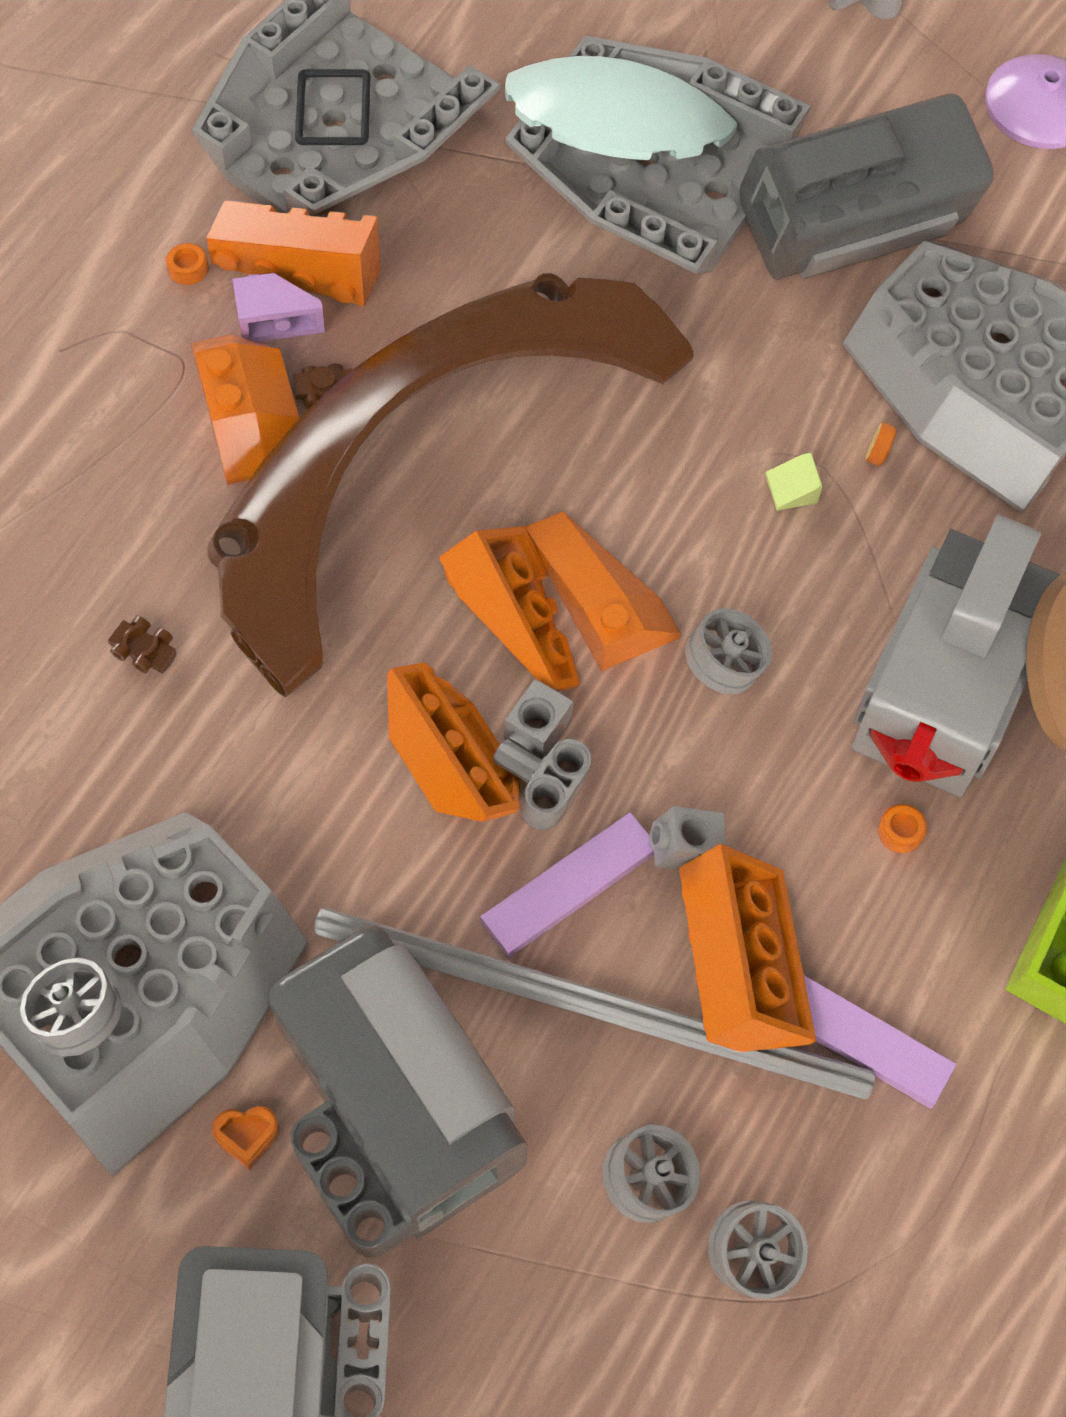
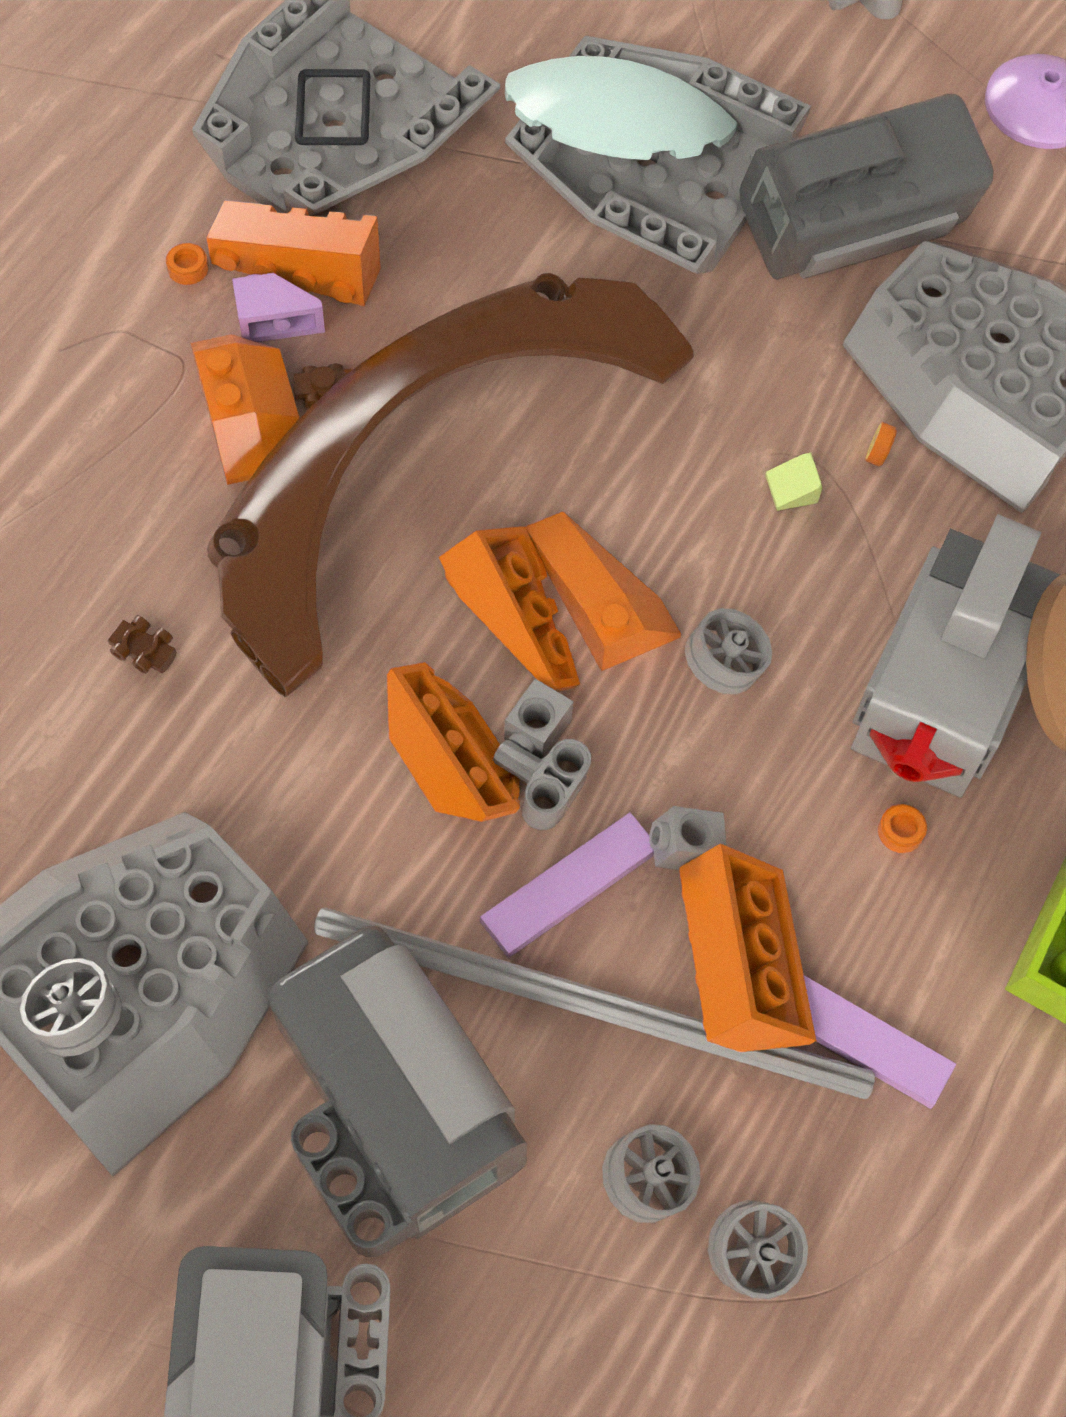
(246, 1134): orange tile -> none

